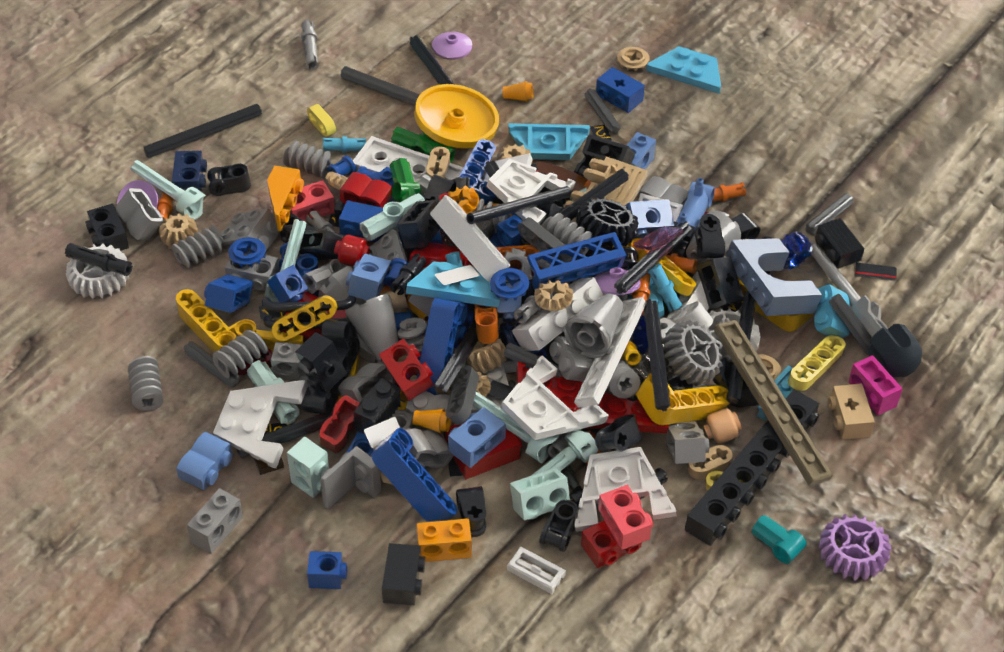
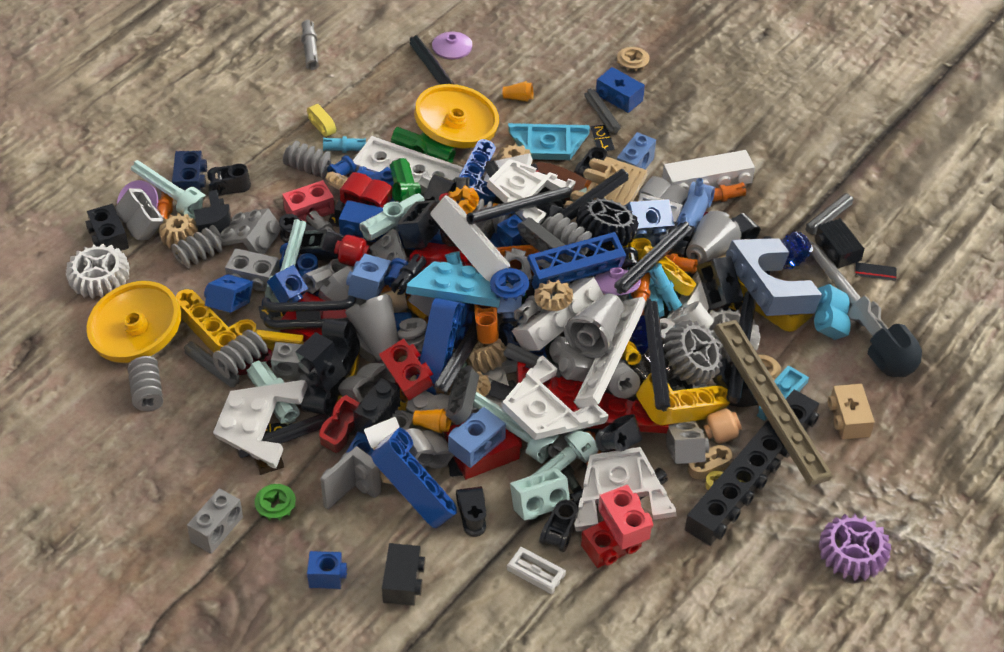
(107, 262): black pin -> none
(133, 321): none -> yellow dish
(202, 130): black axle -> none
(204, 461): medium blue brick -> none
(216, 215): none -> black brick
(242, 246): blue gear -> none
(268, 495): none -> bright green gear
(283, 190): light orange slope -> none
(292, 332): yellow beam -> none
(307, 465): light aqua brick -> none
(379, 85): dark grey axle -> none
(442, 165): tan beam -> none
(445, 540): light orange brick -> none
(457, 275): white sticker -> none
(601, 148): black brick -> none
(658, 238): clear pink piece -> none
(688, 67): medium azure wing -> none
(709, 238): black piece -> none
(714, 170): none -> white brick
(784, 543): teal piece -> none
(813, 360): light yellow beam -> none
(851, 321): dark grey axle -> none
(879, 386): dark pink brick -> none

